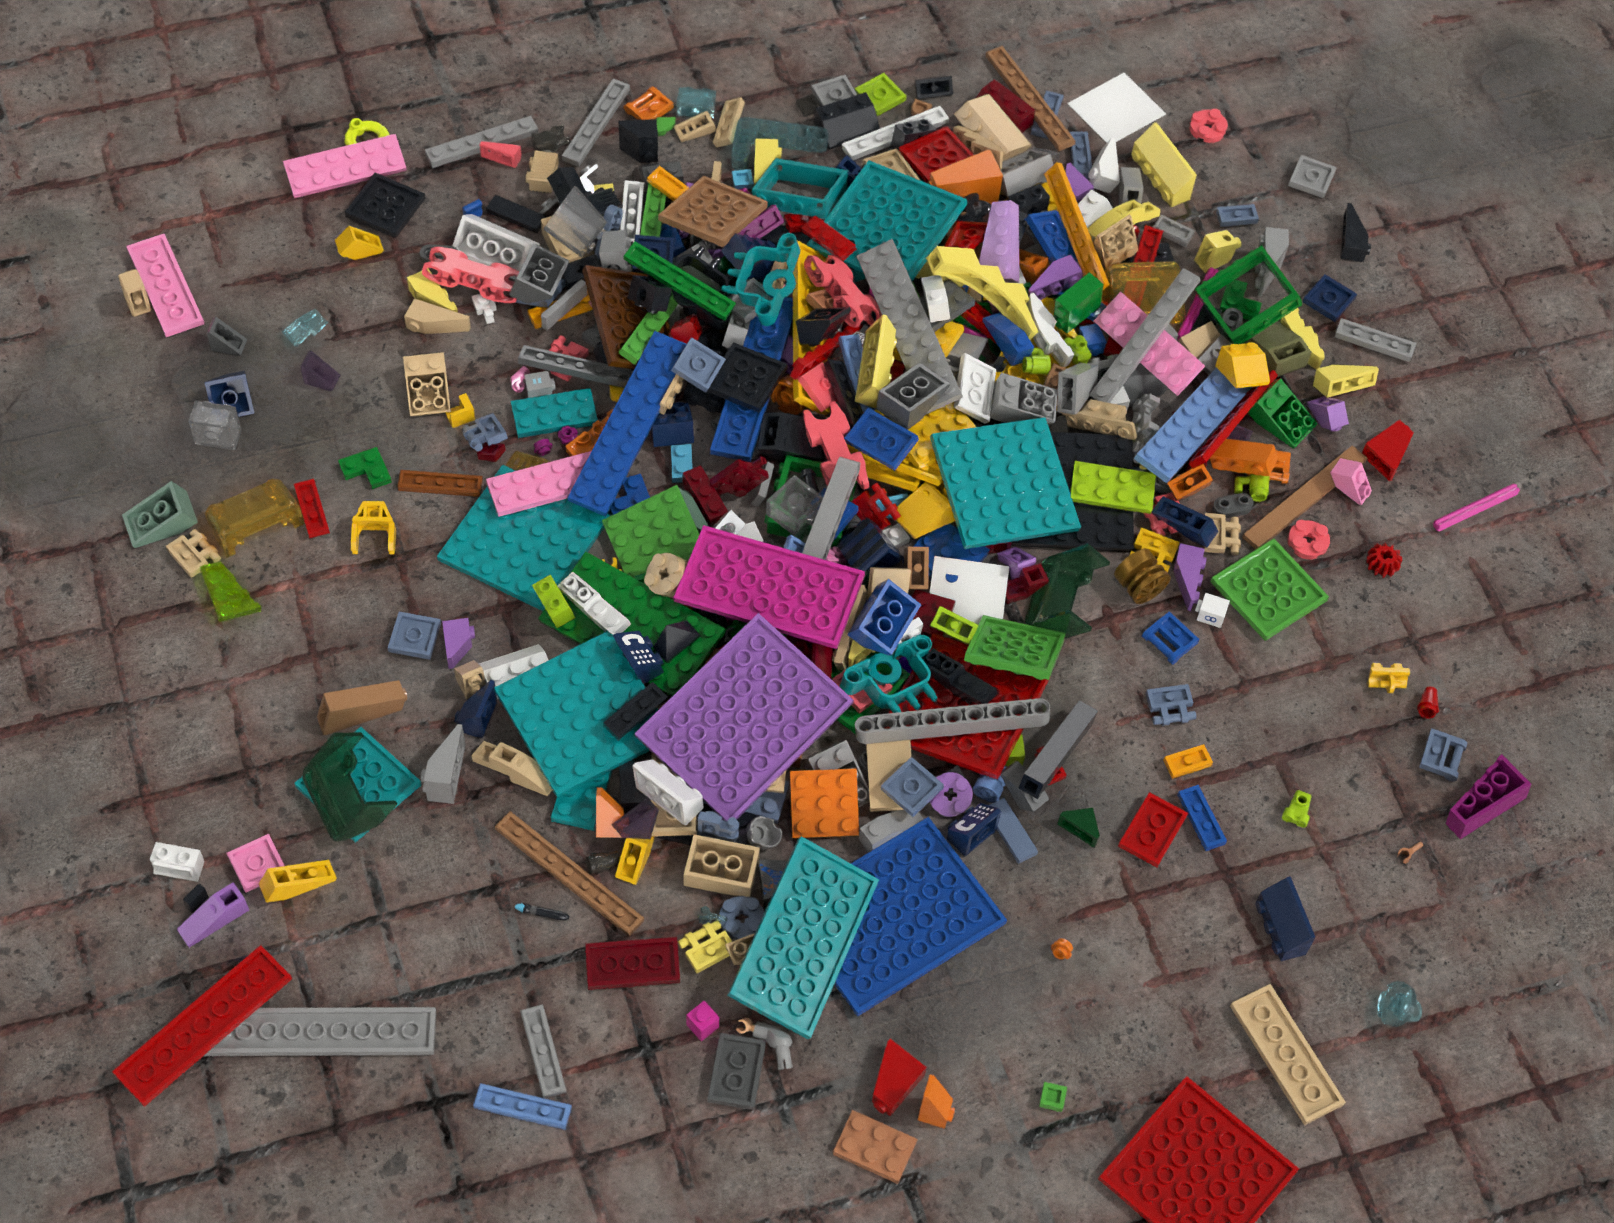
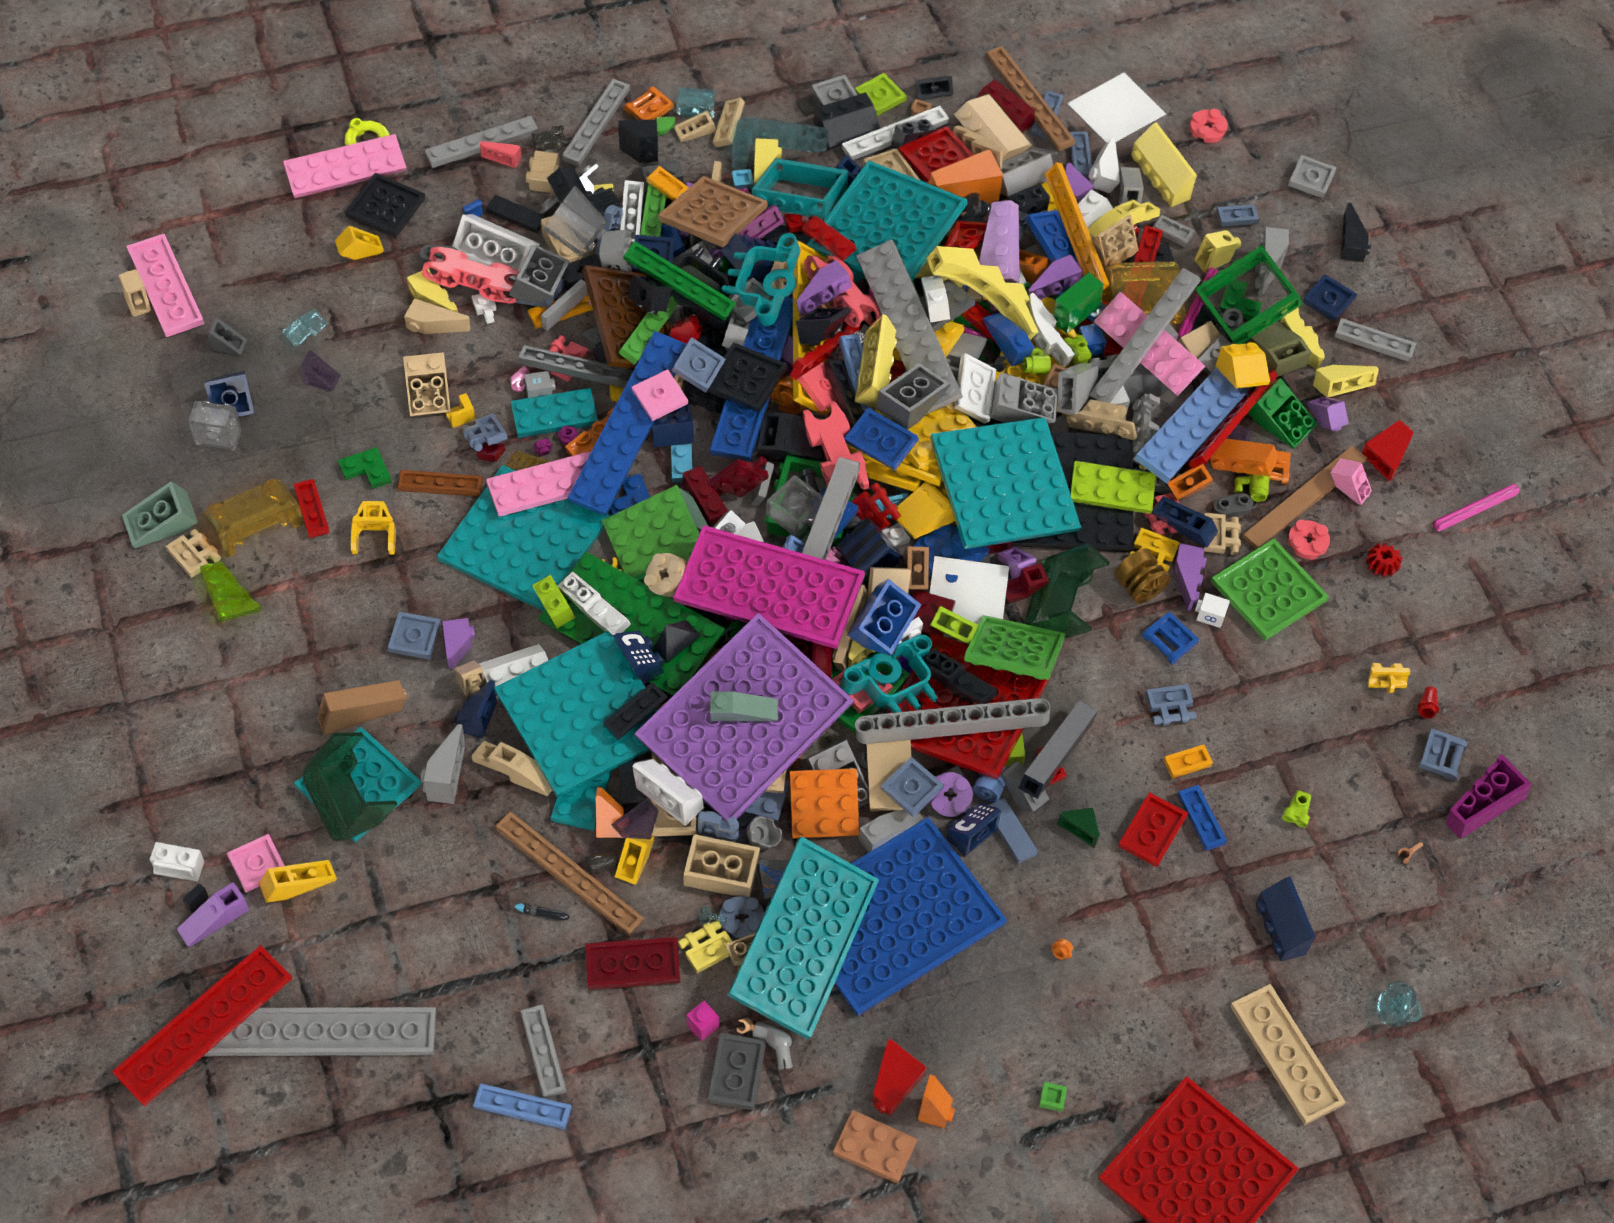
(659, 395): none -> bright pink plate
(742, 707): none -> sand green slope
(825, 285): none -> medium lavender slope

